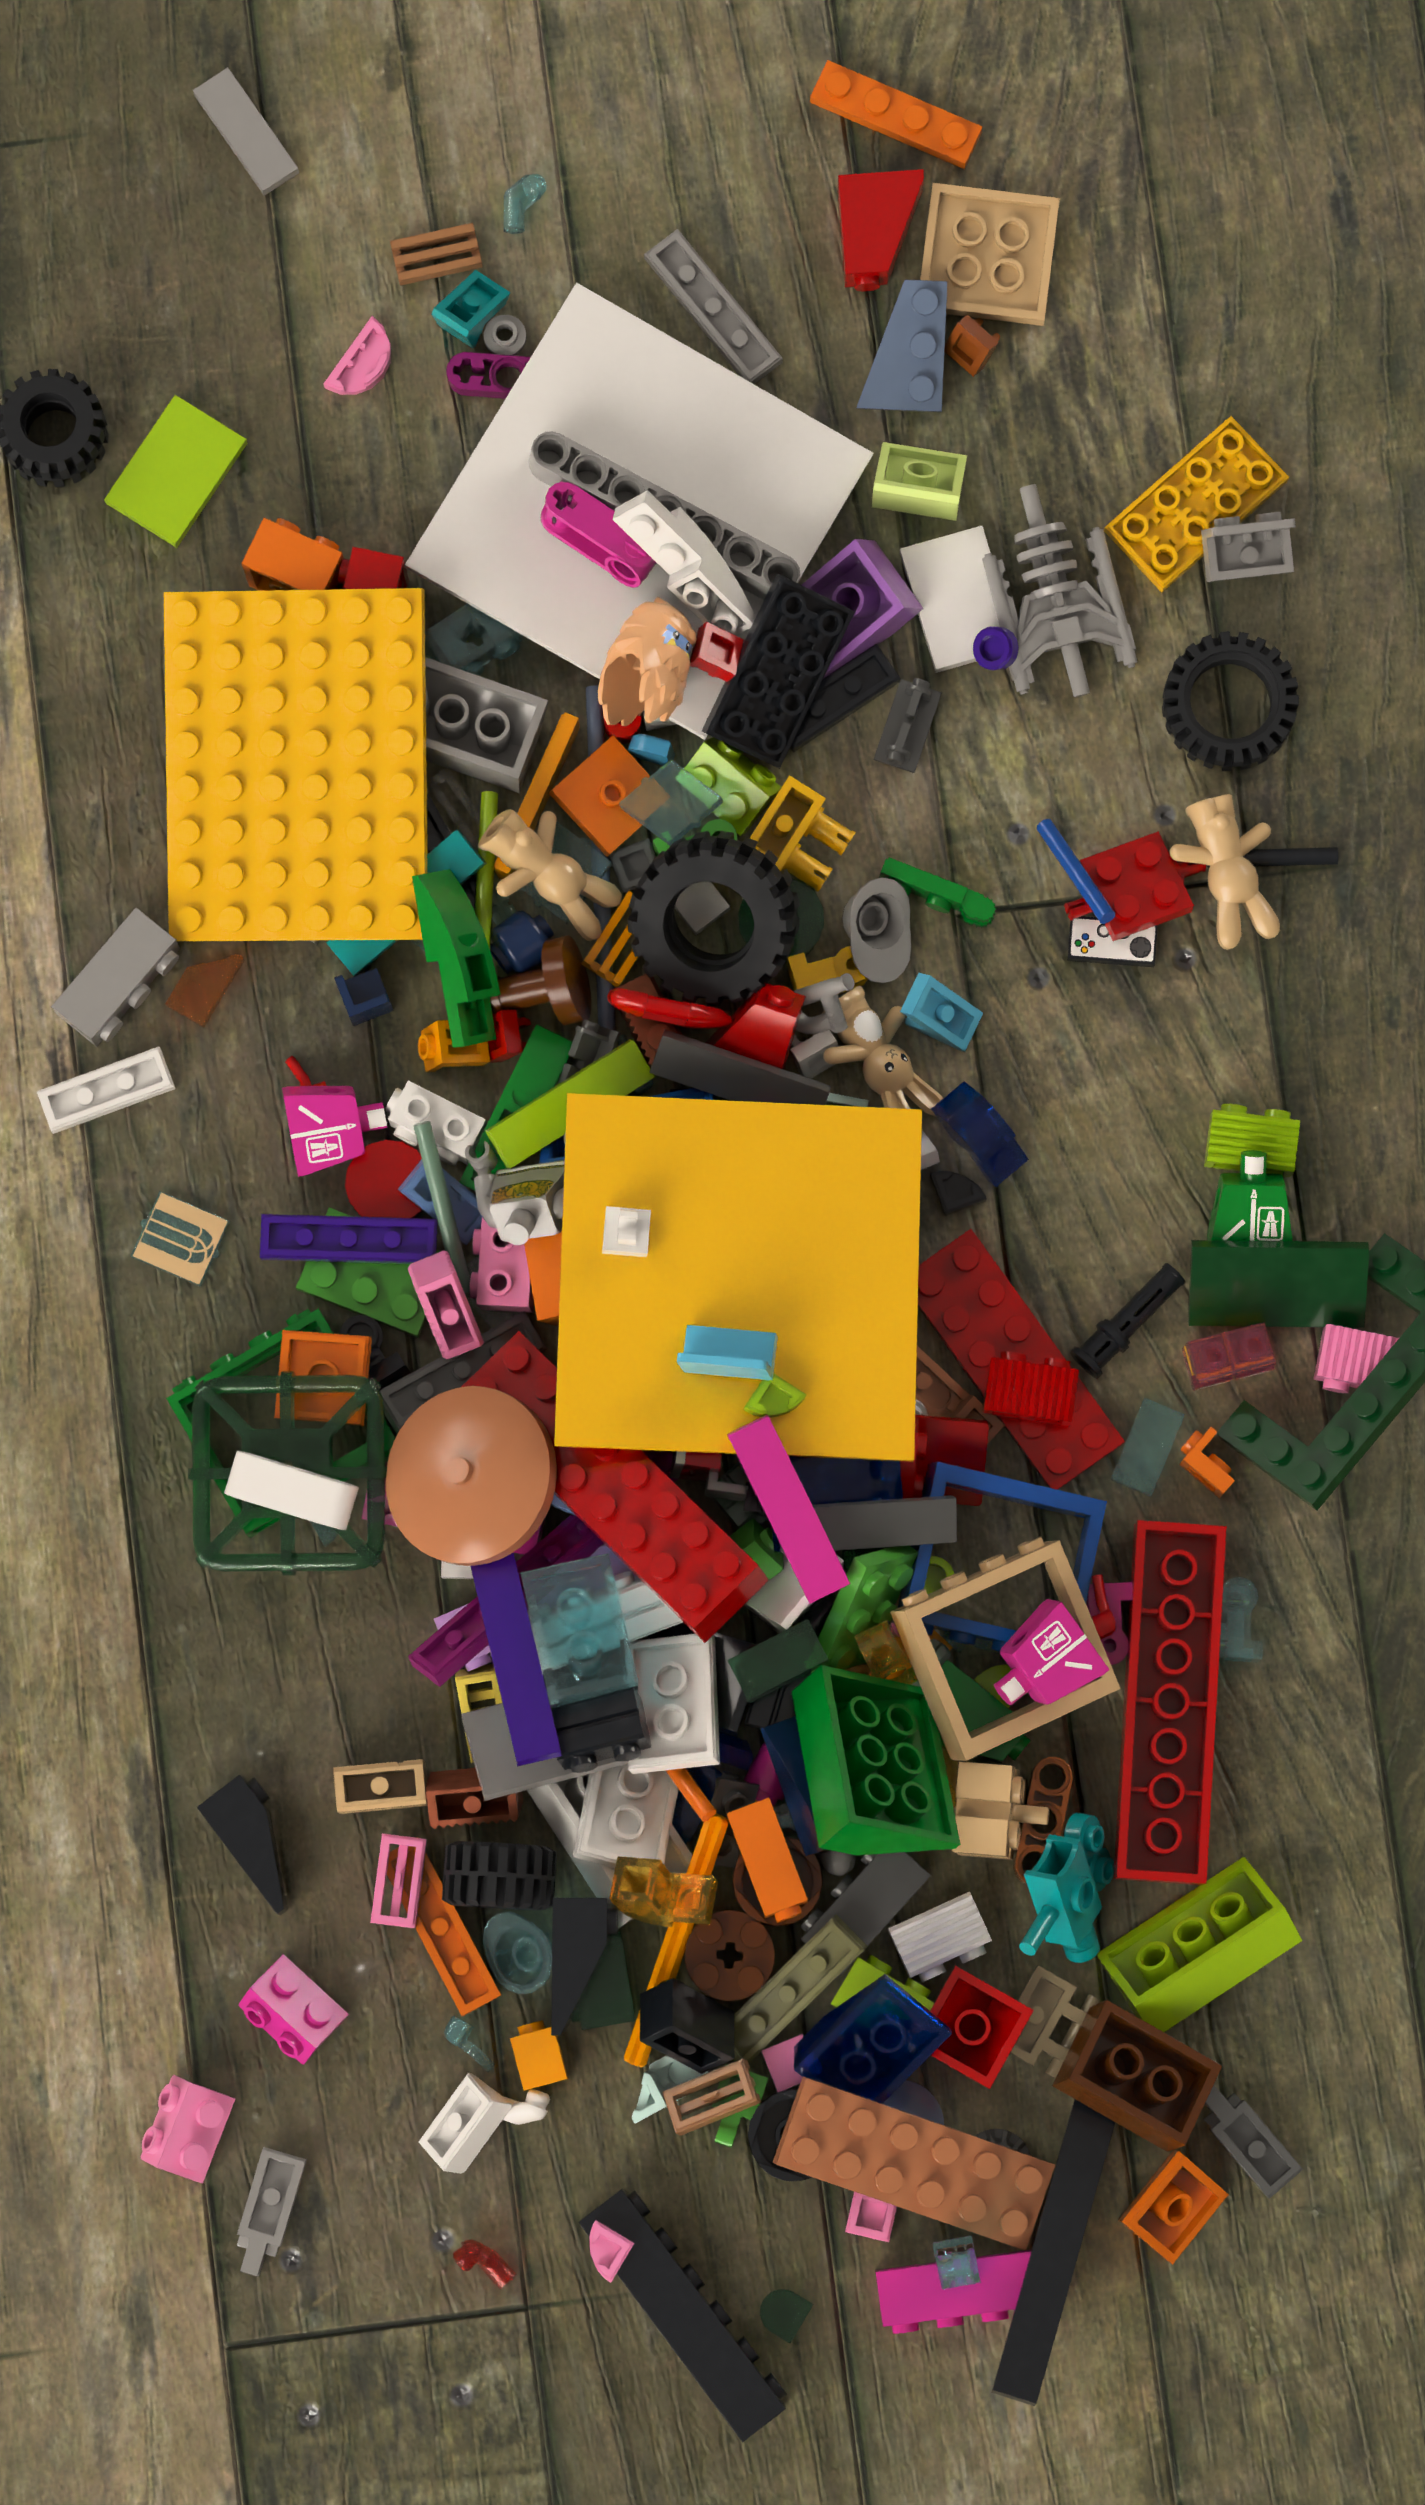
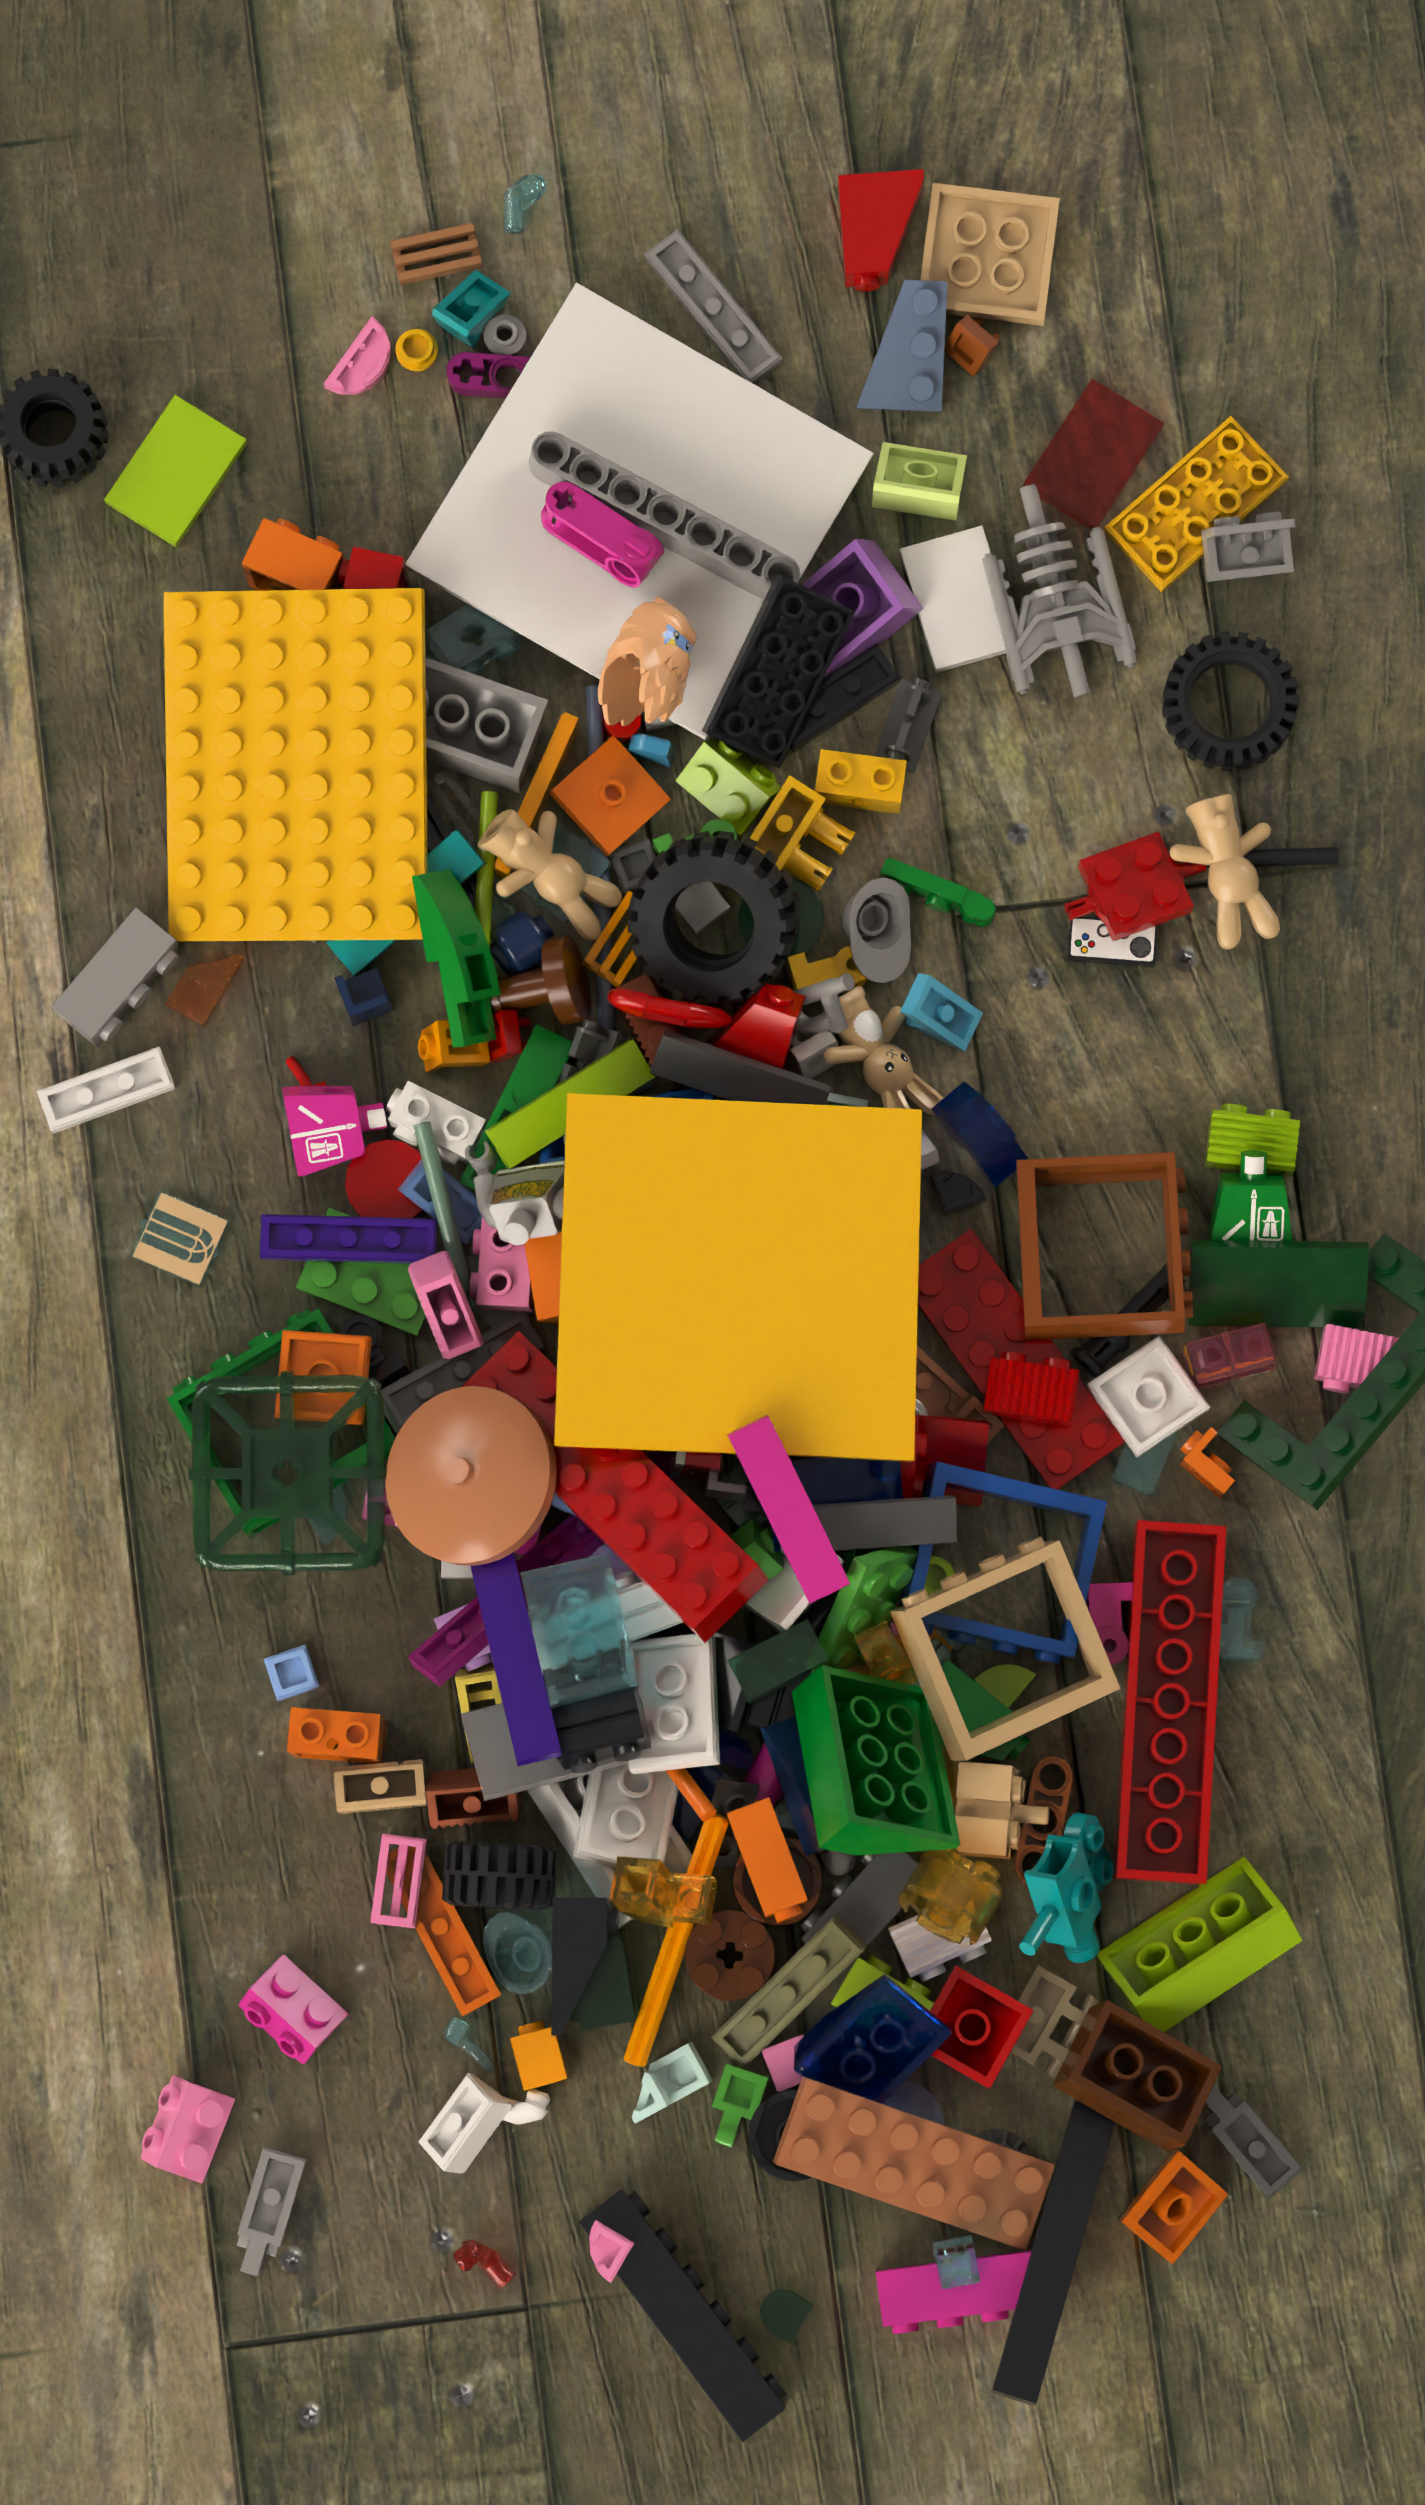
(246, 131): light grey tile -> none
(247, 1831): black slope -> none
(291, 1490): white beam -> none
(291, 1673): none -> light blue tile
(318, 1731): none -> orange window
(416, 350): none -> yellow plate
(626, 1231): white tile -> none
(671, 802): clear light blue piece -> none
(687, 2026): black brick -> none
(694, 565): white slope -> none
(716, 652): red tile -> none
(717, 2113): medium nougat tile -> none
(728, 1352): medium azure panel -> none
(774, 1398): lime tile -> none
(861, 781): none -> yellow brick
(870, 2217): bright pink tile -> none
(896, 114): orange plate -> none
(952, 1895): none -> clear yellow brick
(995, 648): dark purple tile -> none
(1048, 1657): dark pink torso -> none
(1075, 871): blue bar -> none
(1094, 454): none -> clear red tile
(1103, 1170): none -> dark orange window
(1104, 1620): red hand -> none
(1148, 1396): none -> white tile

